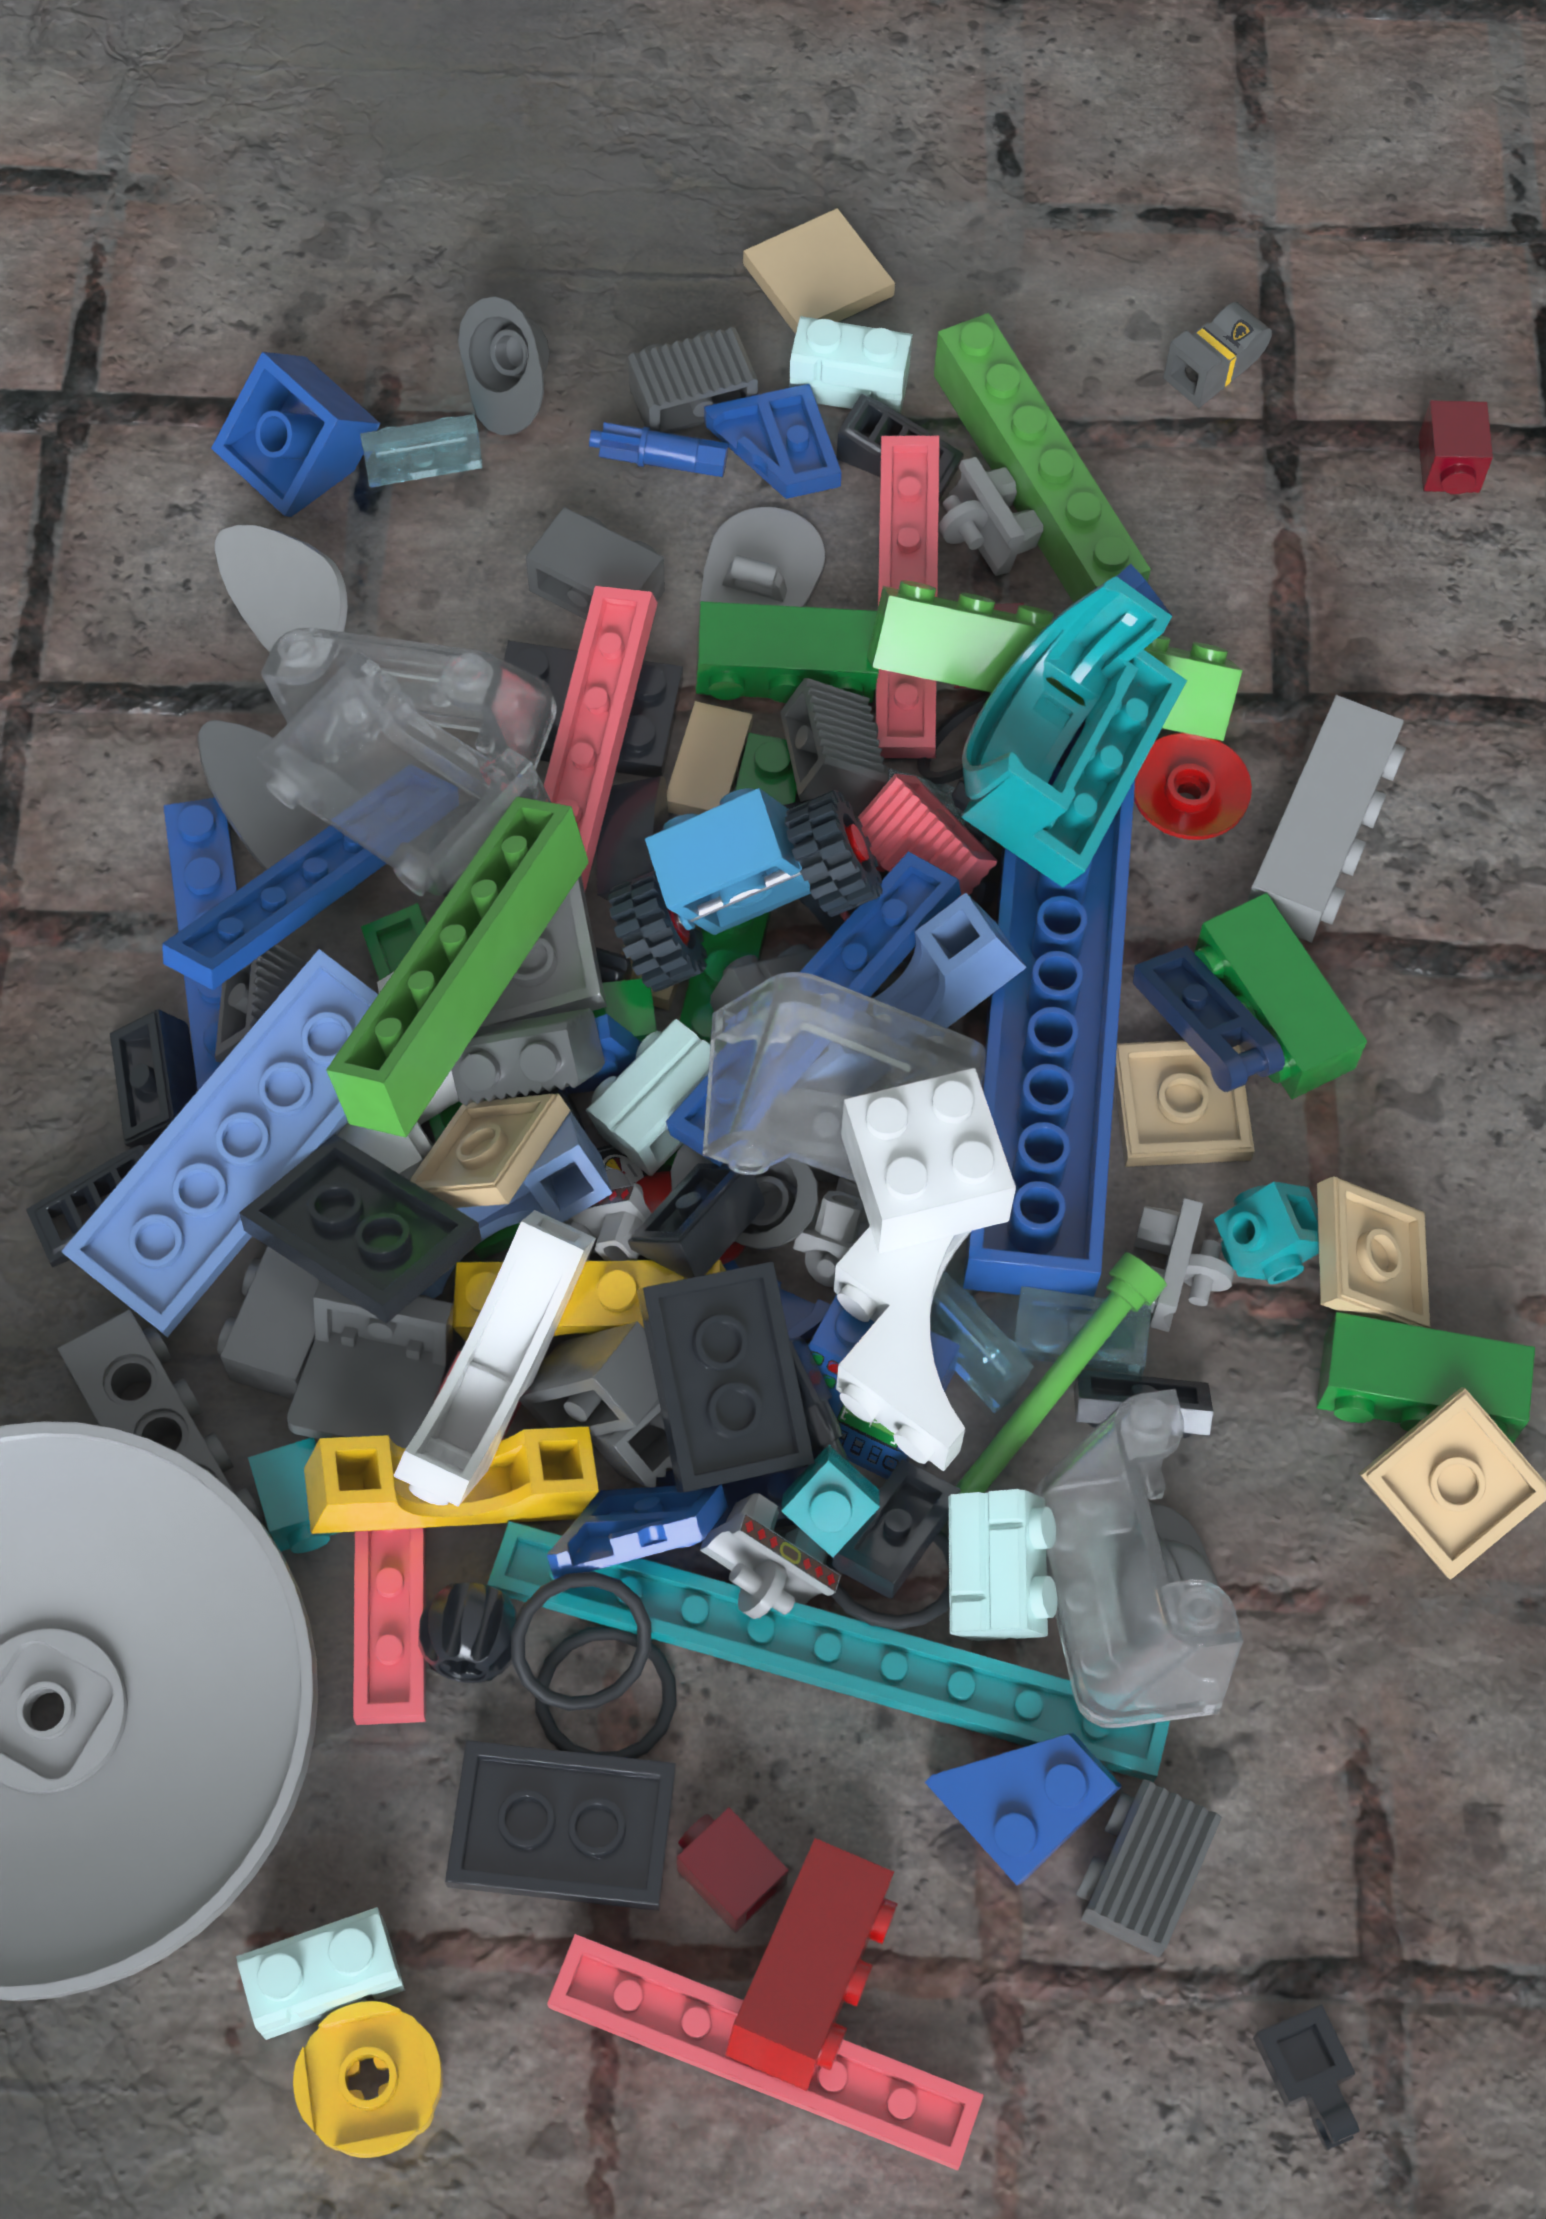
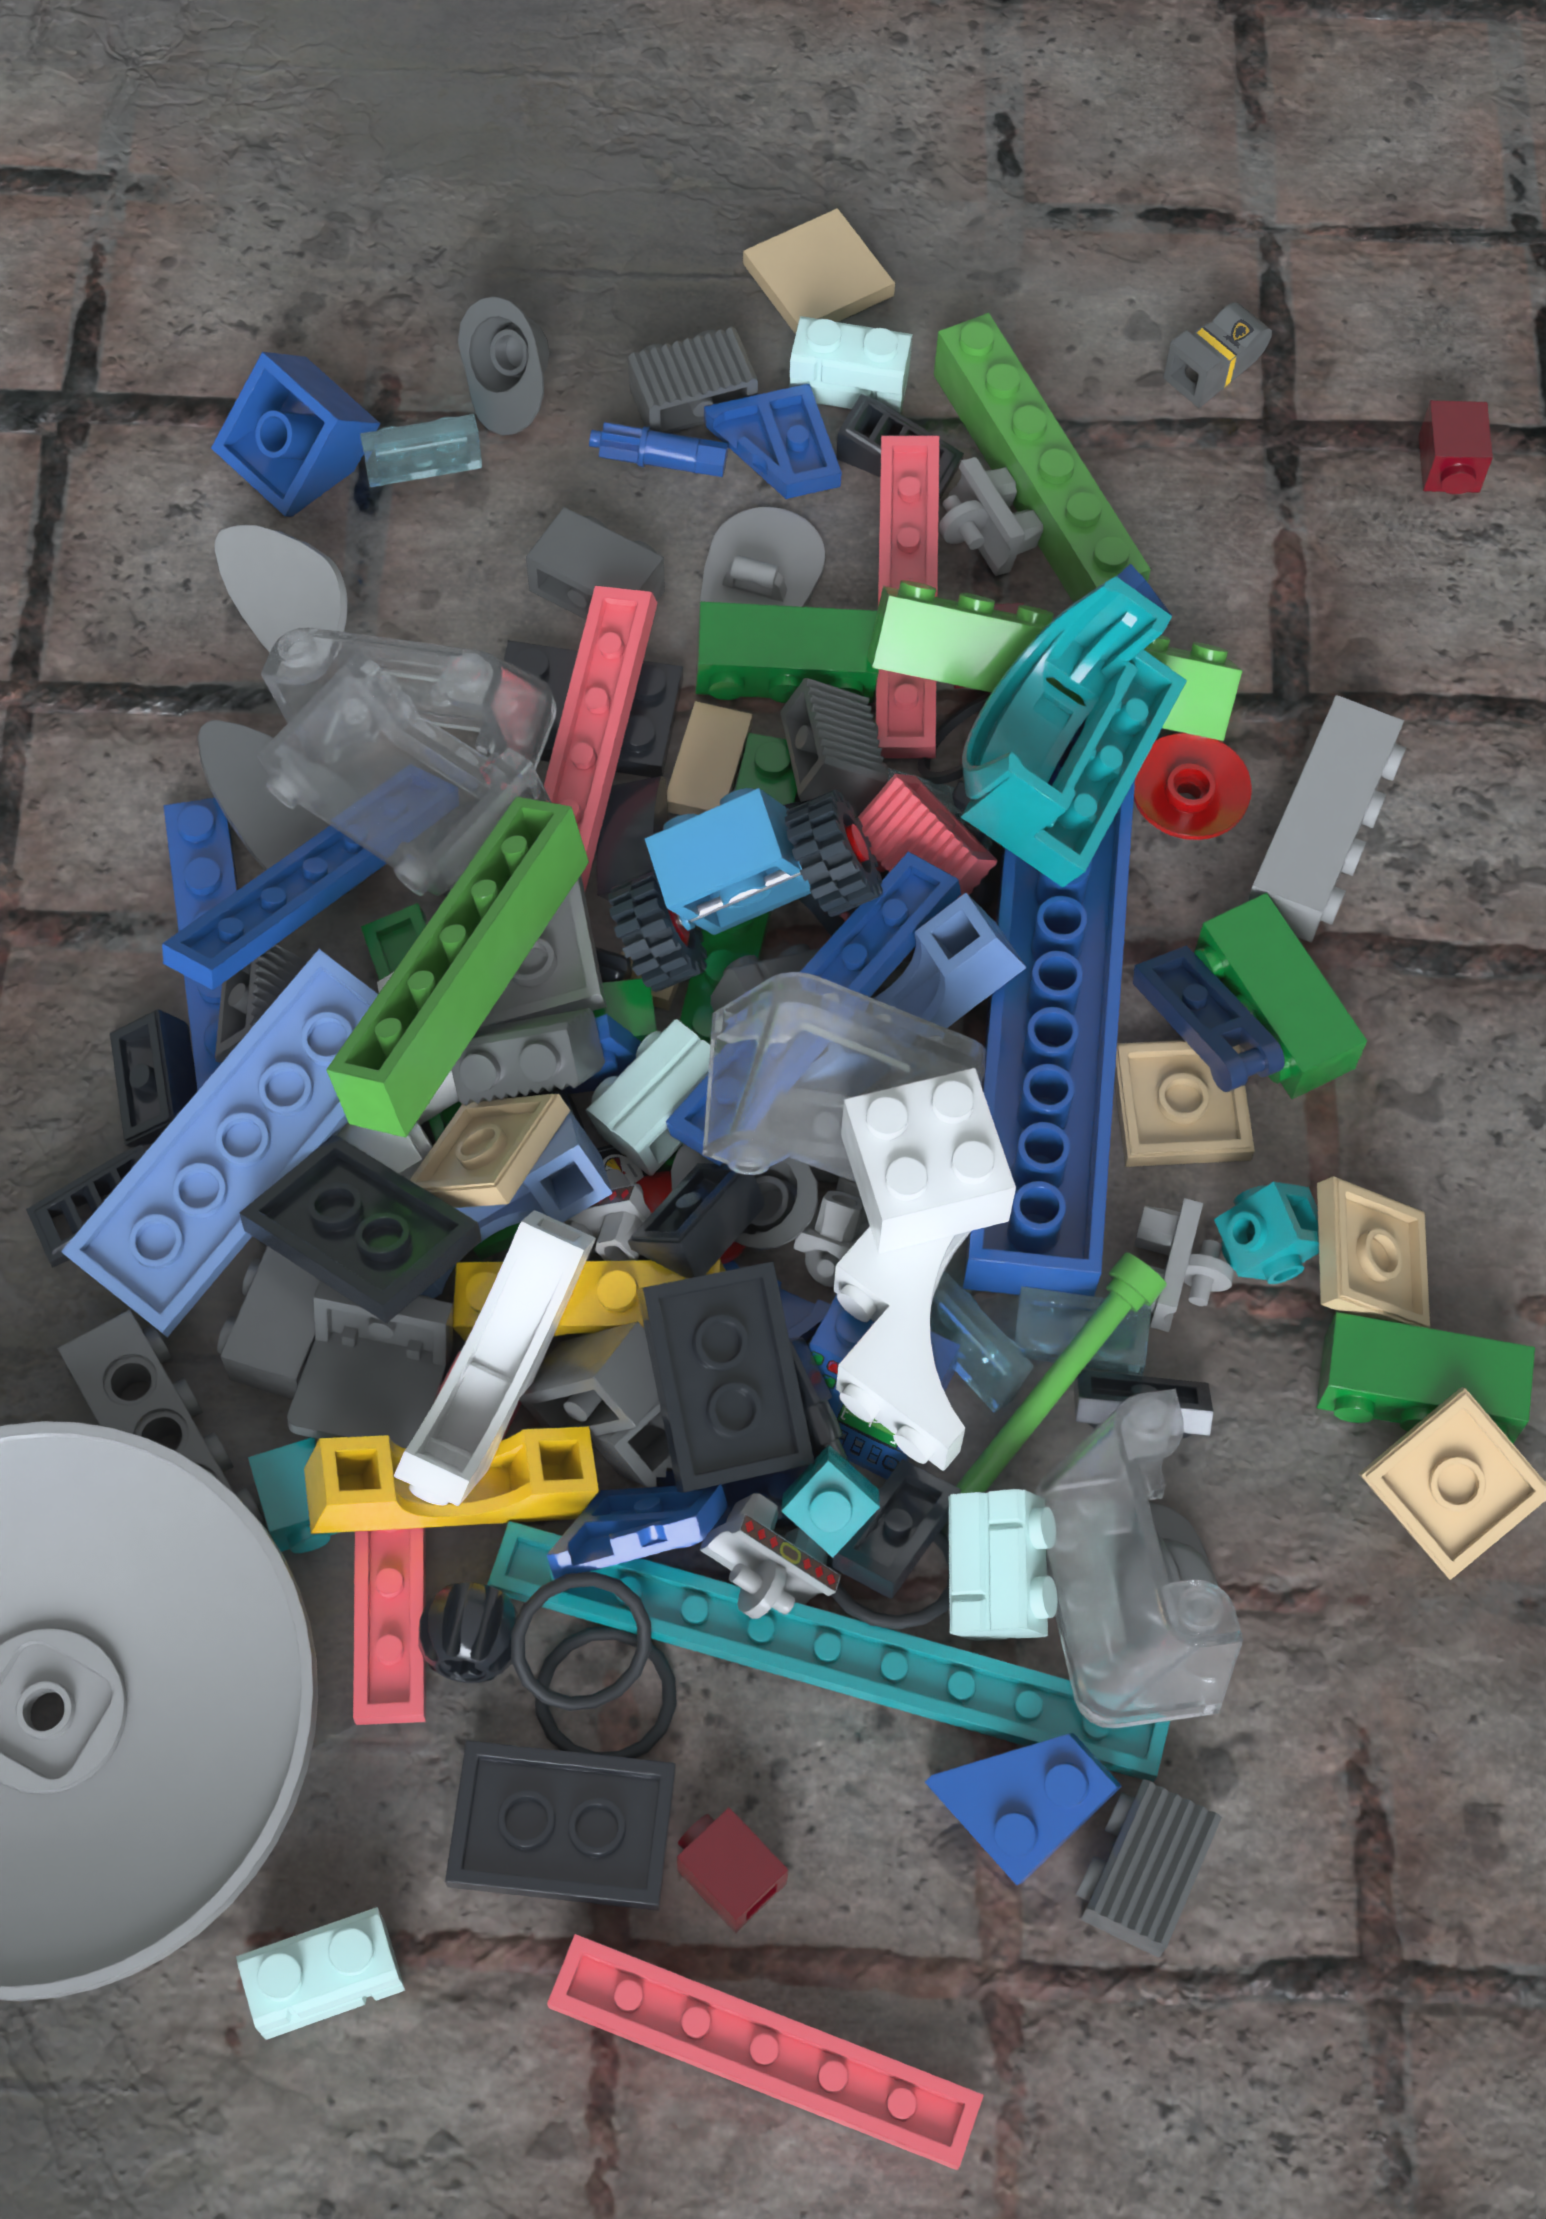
(334, 2055): yellow plate -> none
(813, 1966): red brick -> none
(1309, 2065): black plate -> none

